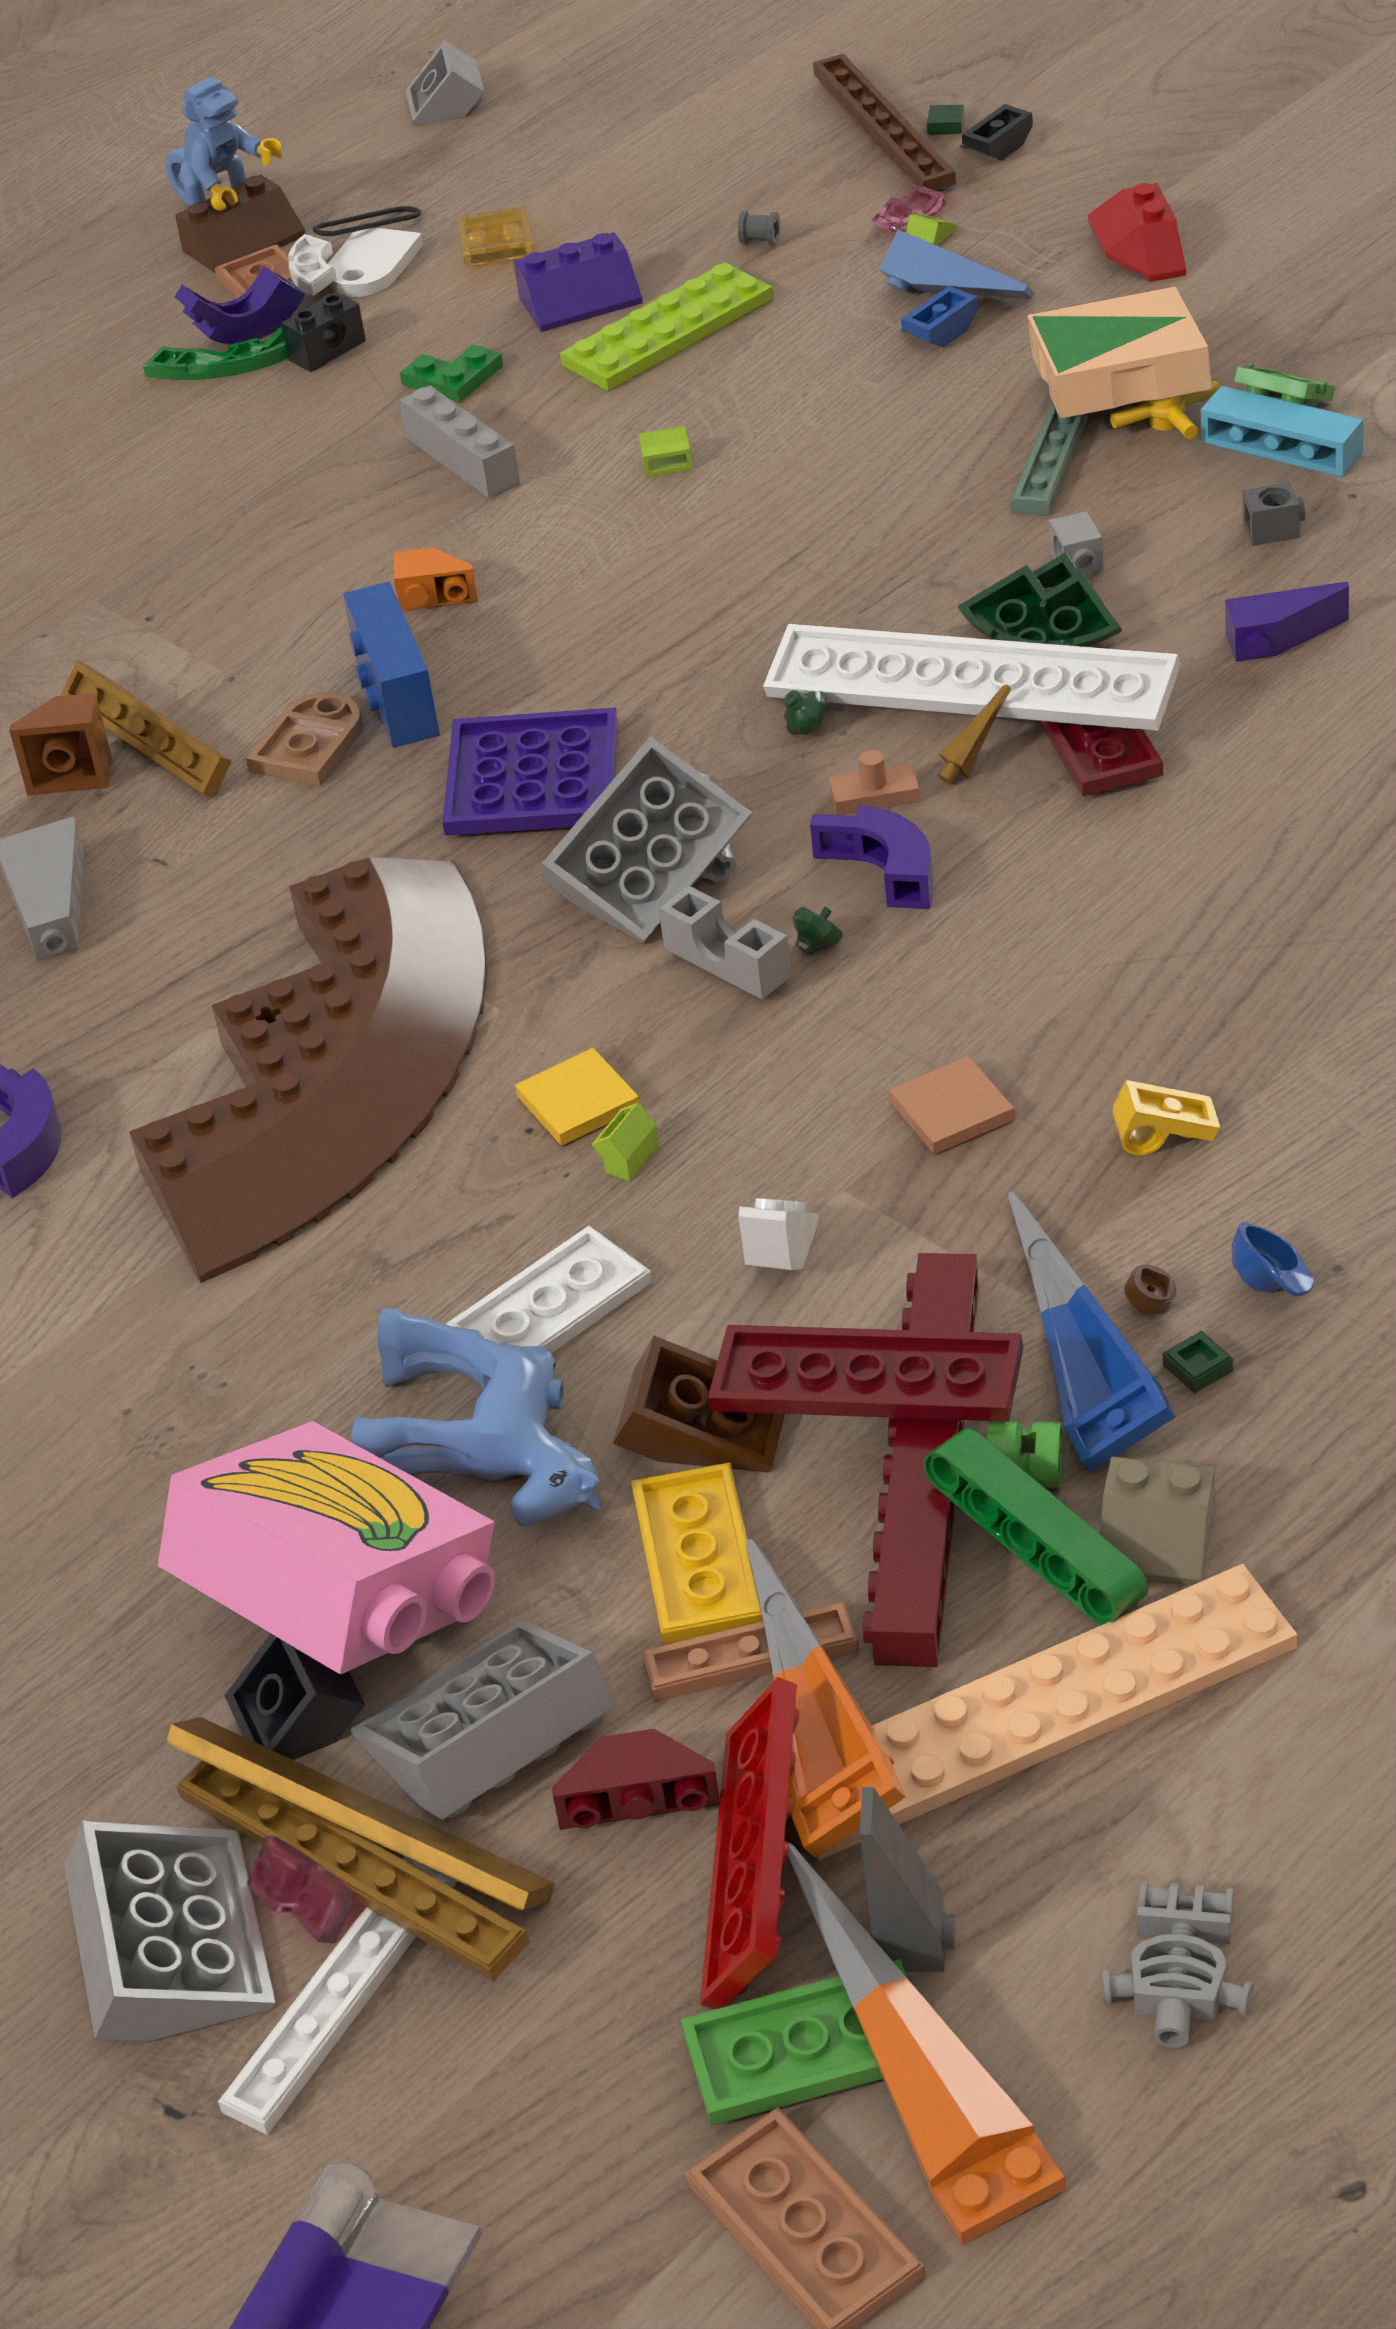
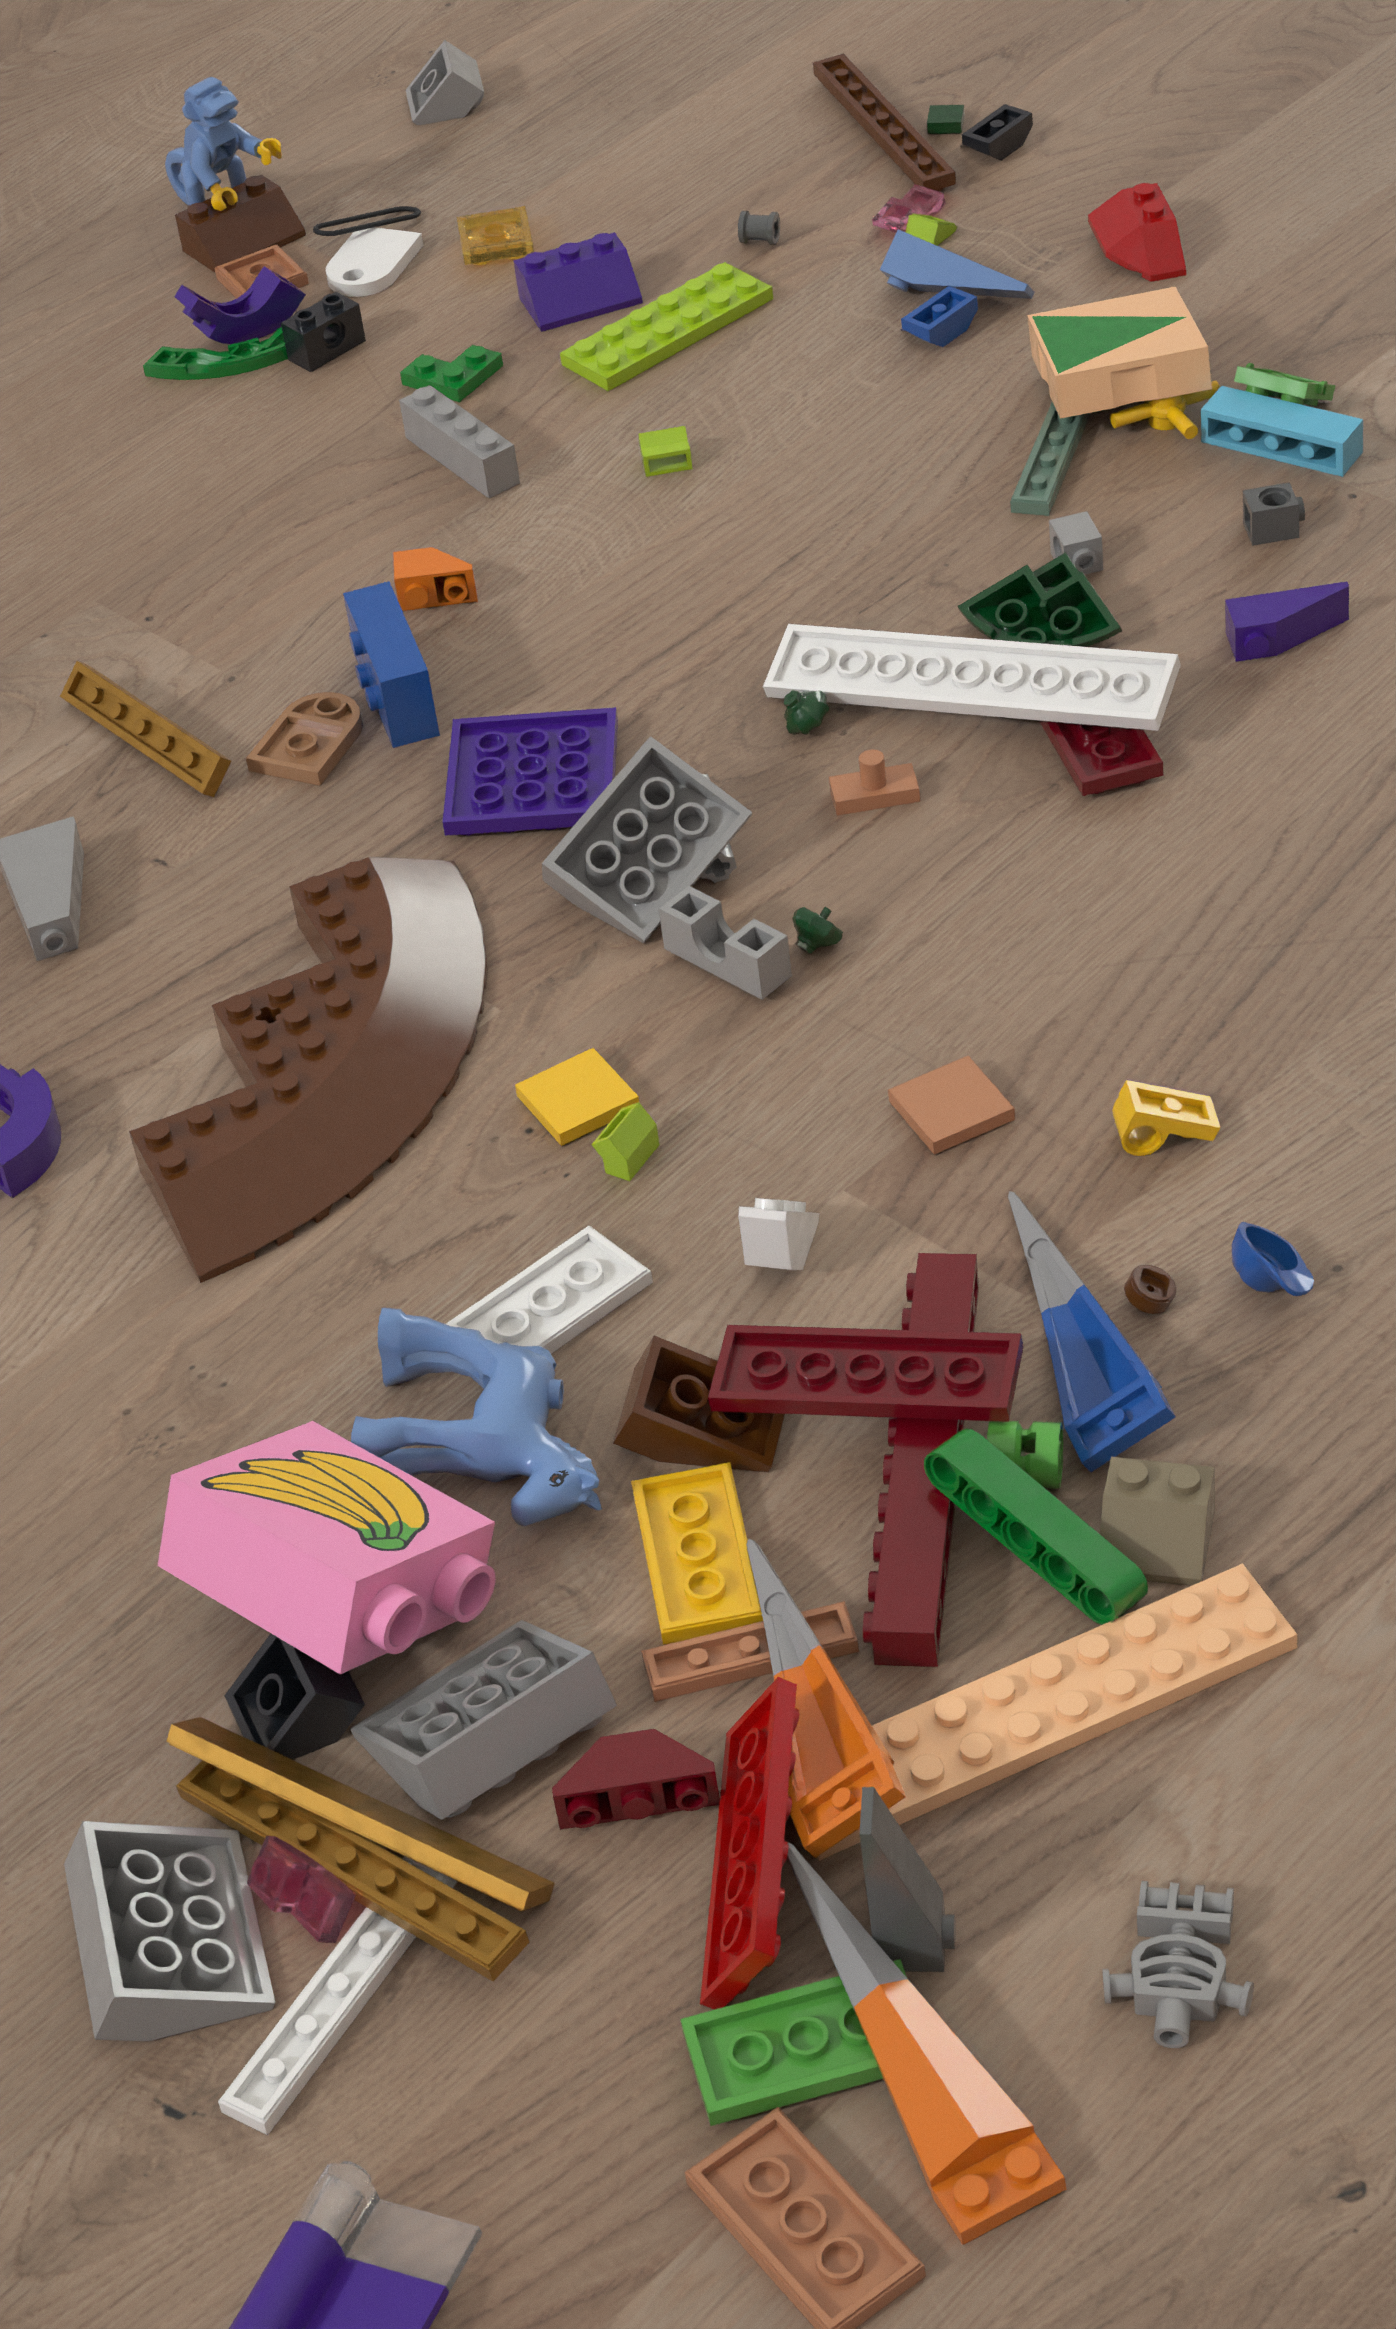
(63, 746): dark orange slope -> none
(309, 265): white tile -> none
(885, 841): dark purple arch -> none
(964, 749): pearl gold piece -> none
(1198, 1361): dark green tile -> none

